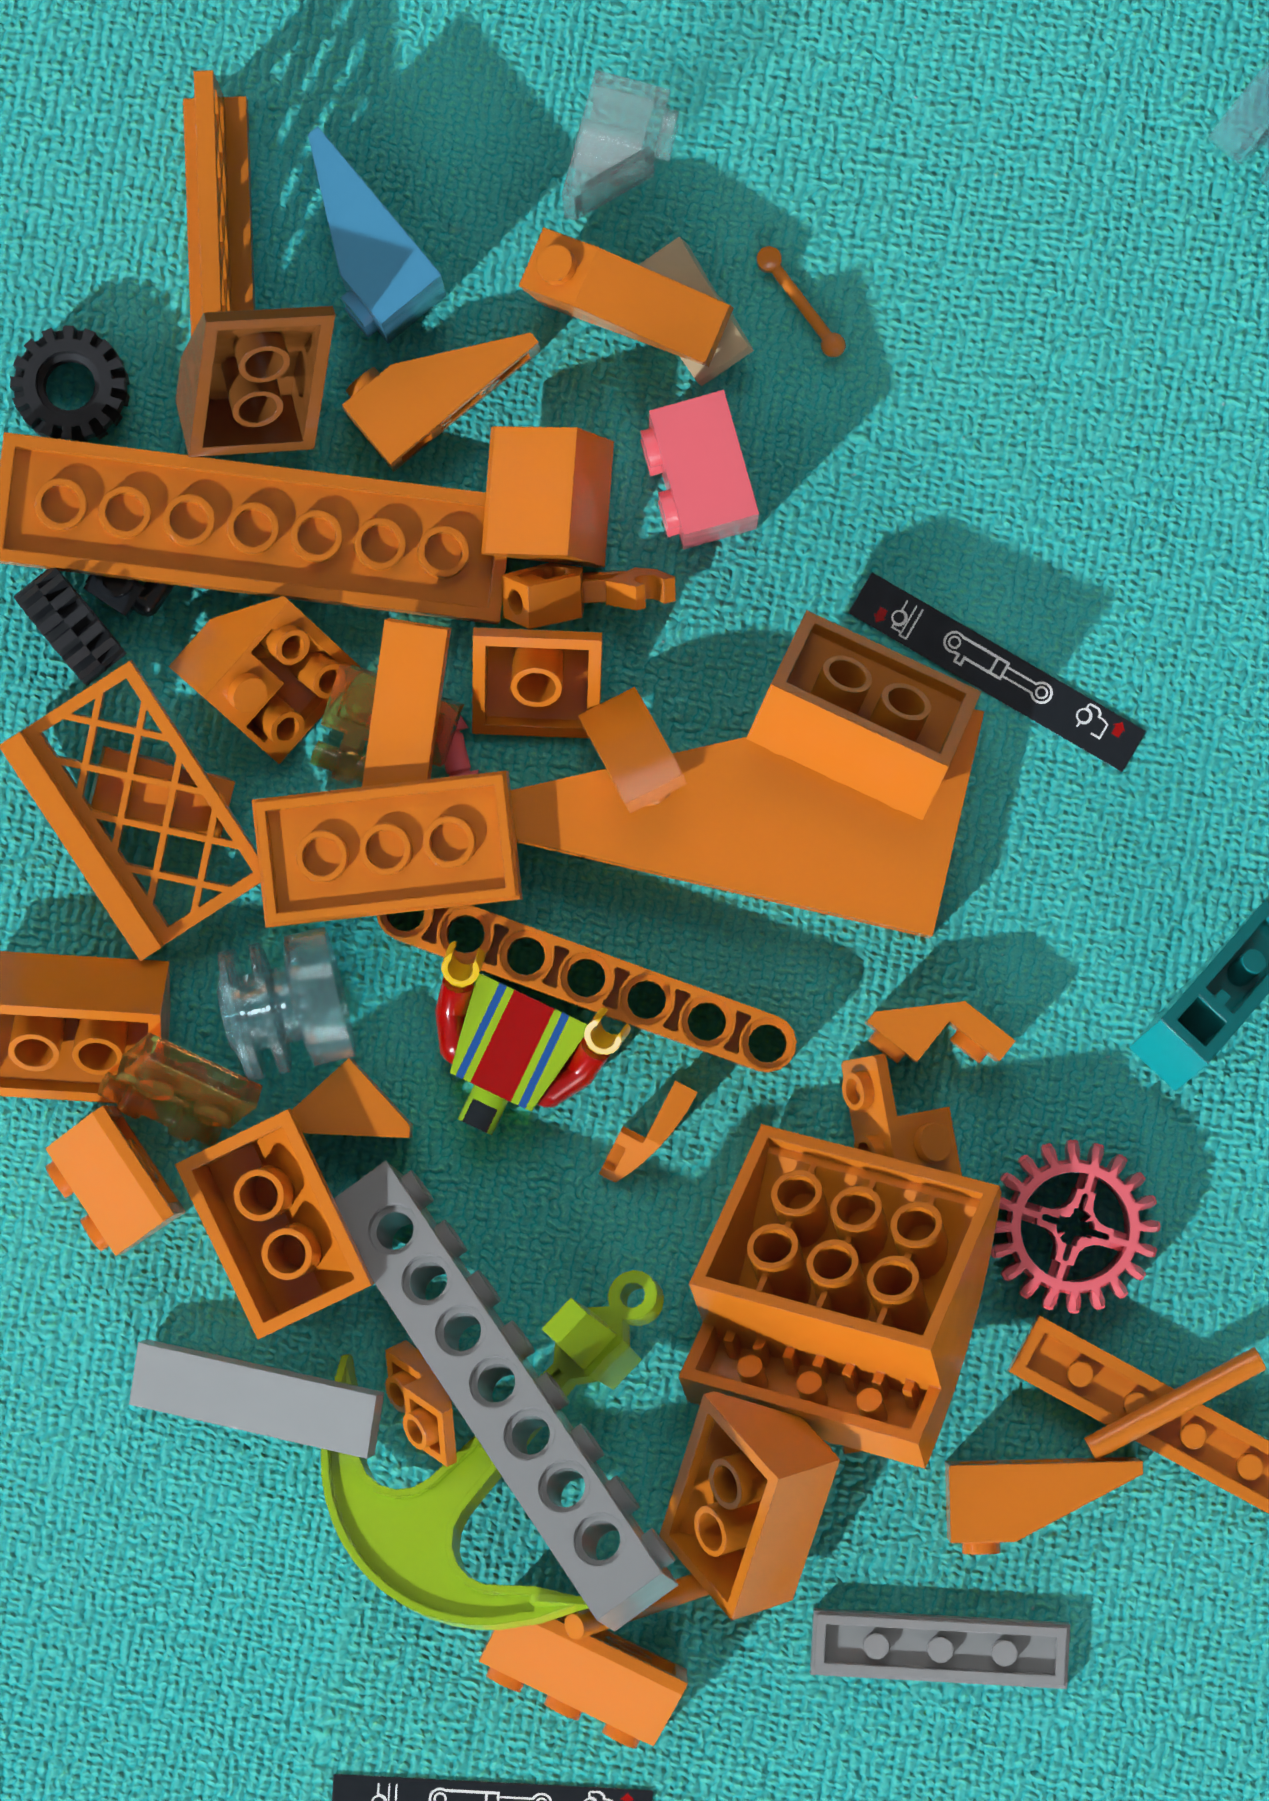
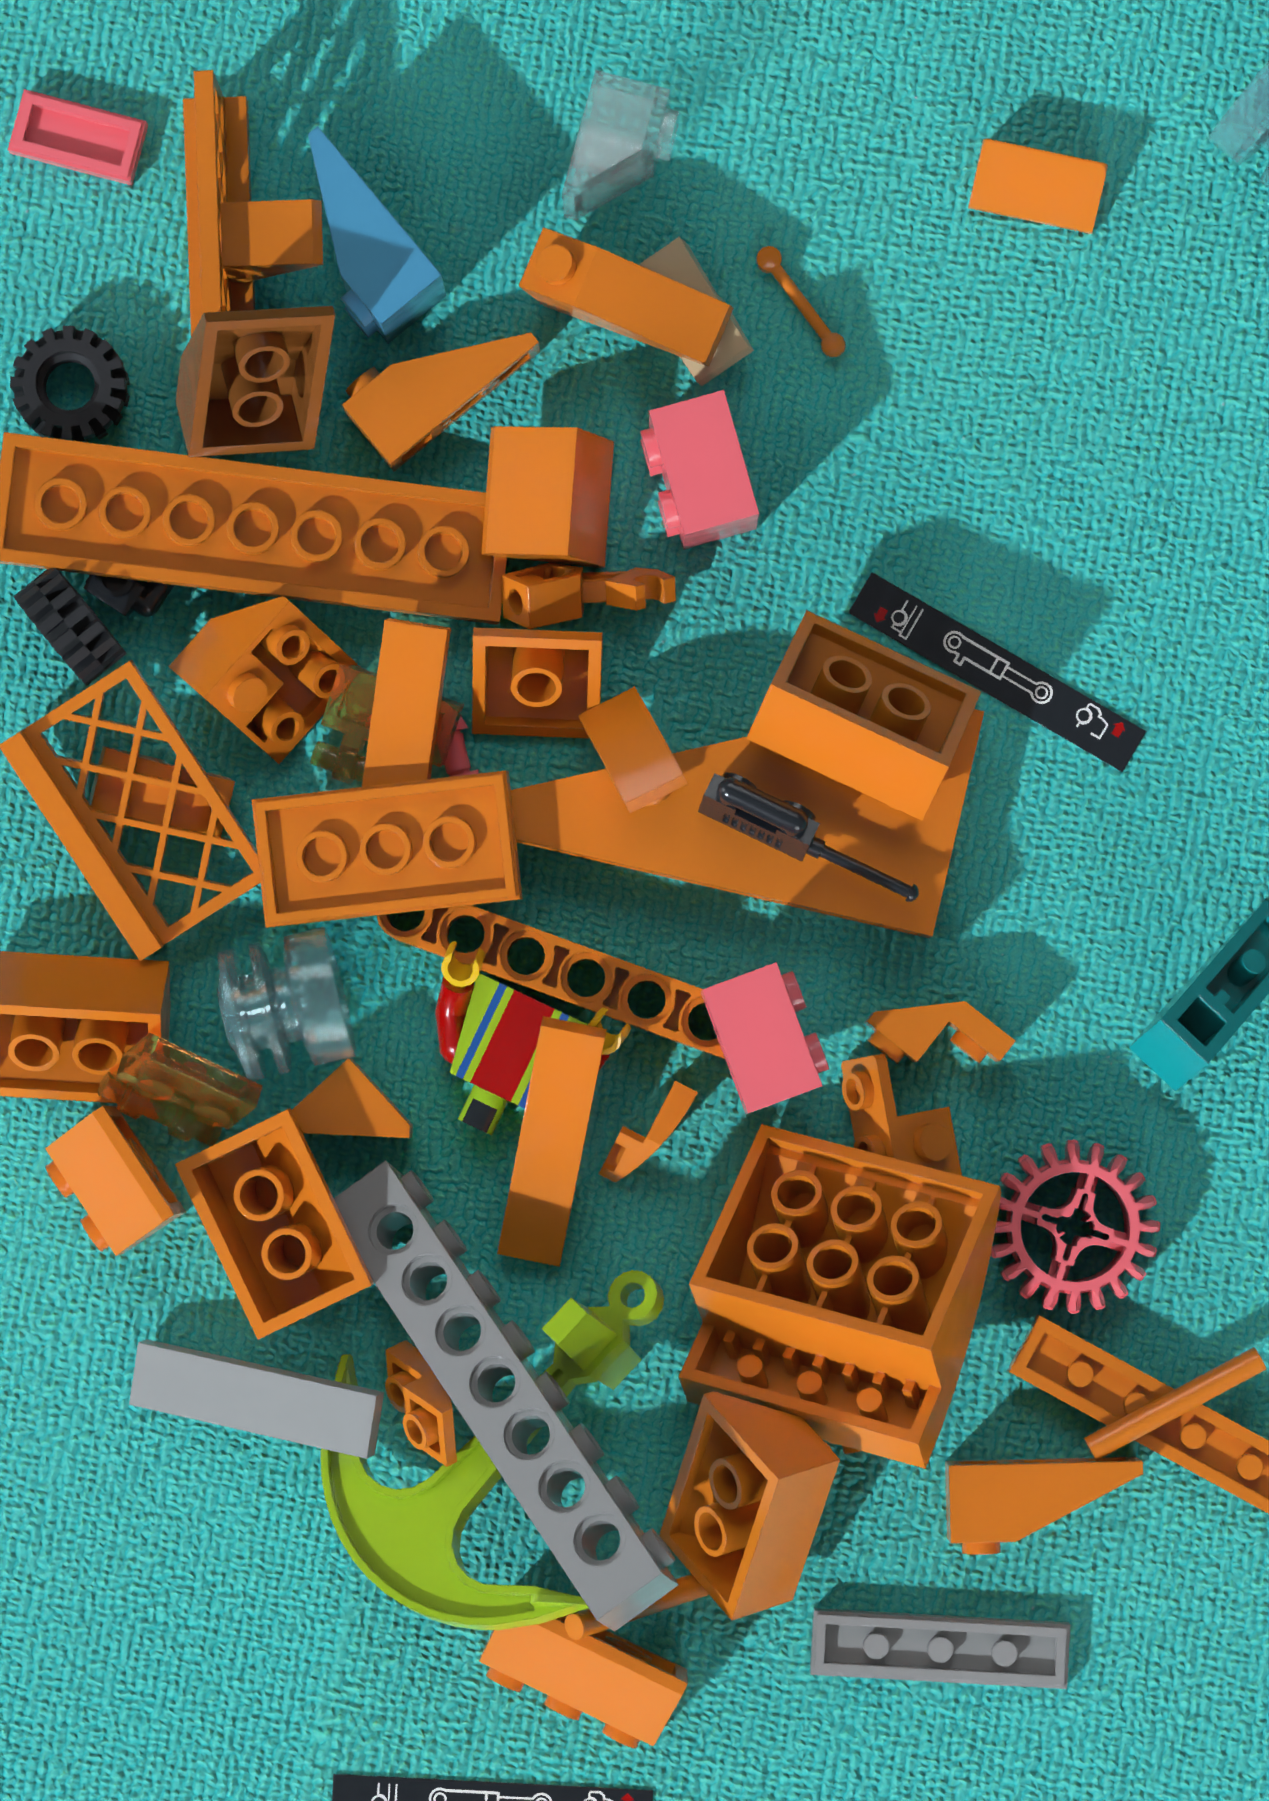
(78, 137): none -> coral tile
(270, 238): none -> orange slope
(551, 1141): none -> orange tile
(763, 1036): none -> coral brick
(783, 827): none -> black piece
(1037, 185): none -> orange slope

